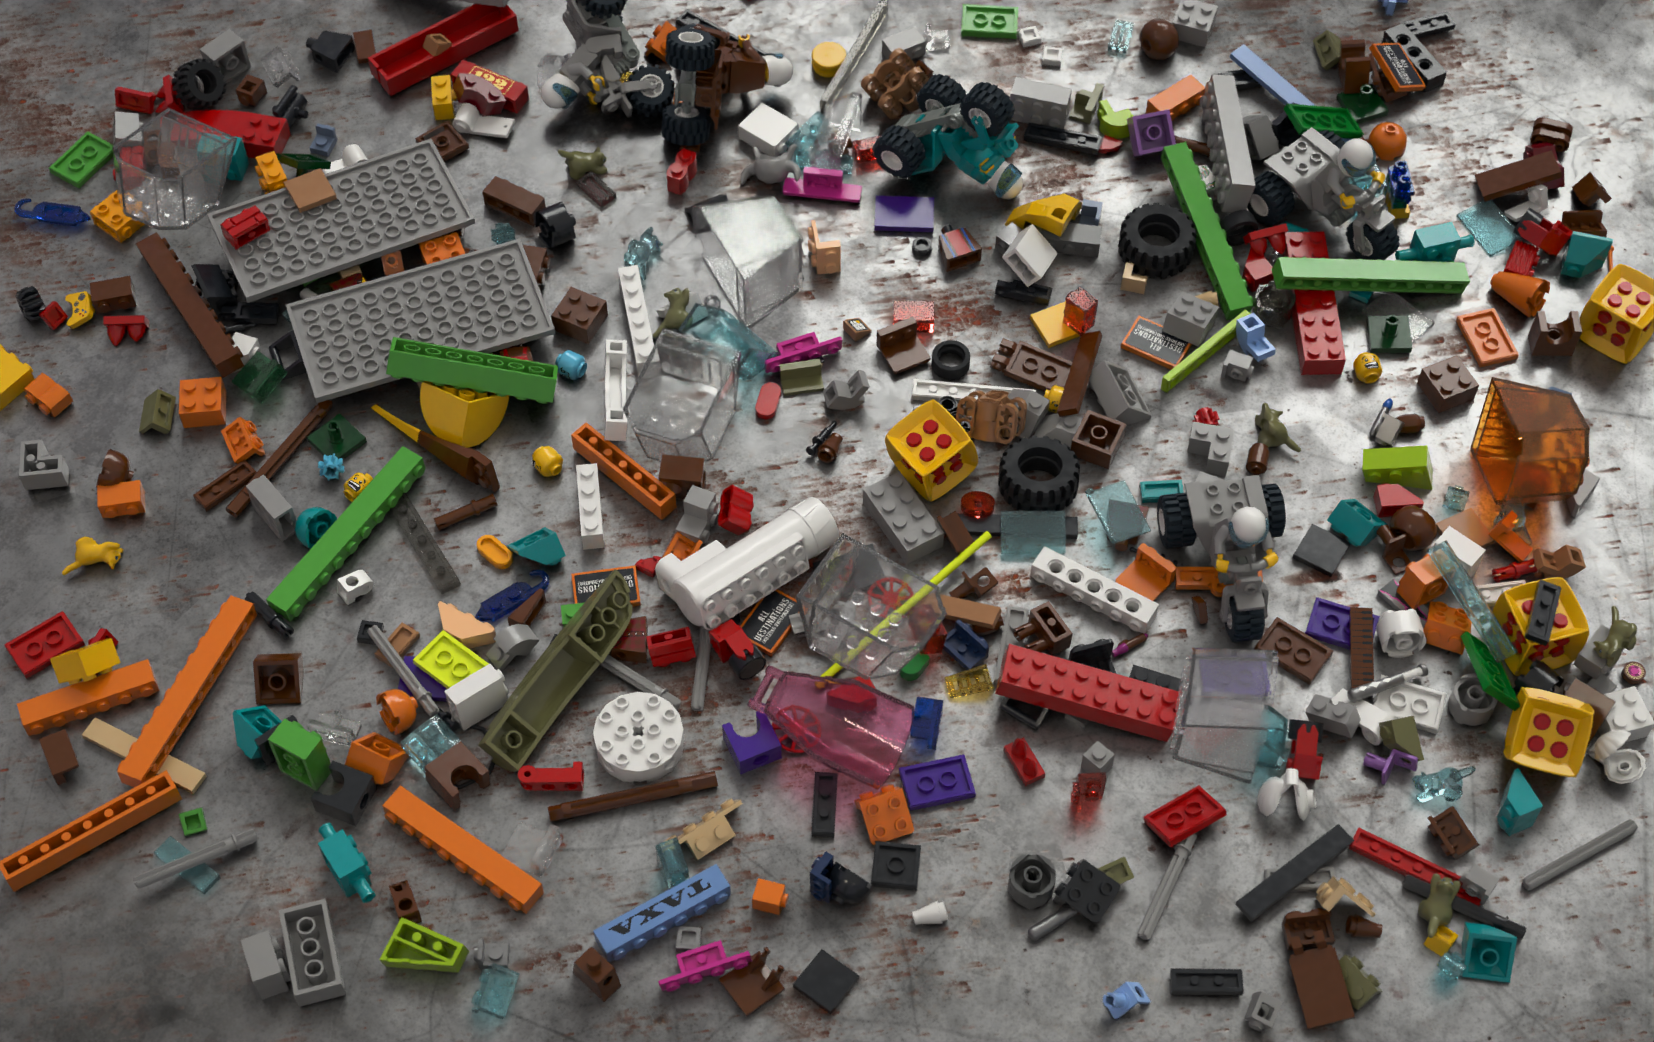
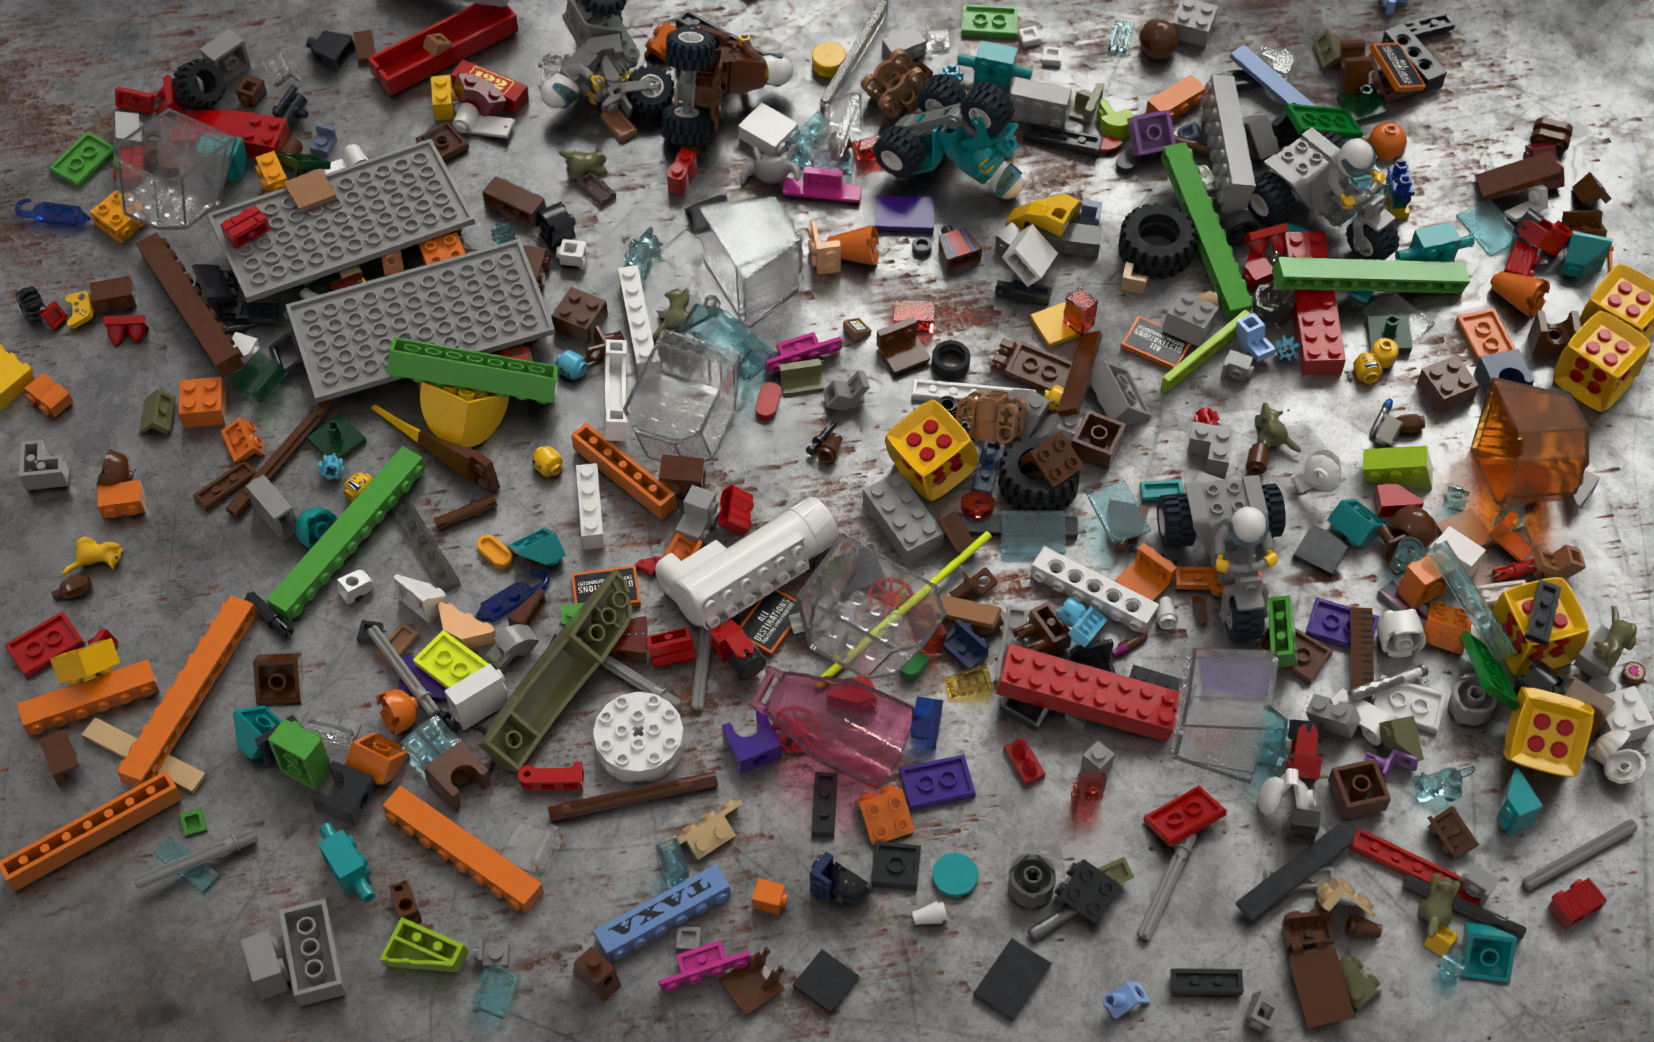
(73, 586): none -> reddish brown plant
(291, 145): none -> reddish brown brick
(420, 597): none -> white slope
(572, 253): none -> white brick
(600, 340): none -> reddish brown bracket
(619, 124): none -> medium nougat tile
(859, 245): none -> orange cone
(953, 72): none -> medium azure gear
(955, 875): none -> teal tile
(988, 467): none -> dark blue tile
(995, 65): none -> teal brick
(1012, 979): none -> black tile
(1054, 459): none -> reddish brown bracket
(1083, 624): none -> medium azure plate
(1125, 163): none -> black tile
(1167, 614): none -> white cone
(1191, 131): none -> sand blue slope
(1281, 61): none -> clear brick
(1283, 630): none -> bright green brick
(1285, 342): none -> medium azure gear
(1301, 826): none -> clear smoke brick
(1320, 472): none -> white animal
(1359, 789): none -> reddish brown brick
(1386, 351): none -> yellow head
(1407, 551): none -> clear light blue wheel
(1503, 365): none -> piece
(1577, 902): none -> red brick
(1601, 361): none -> yellow piece

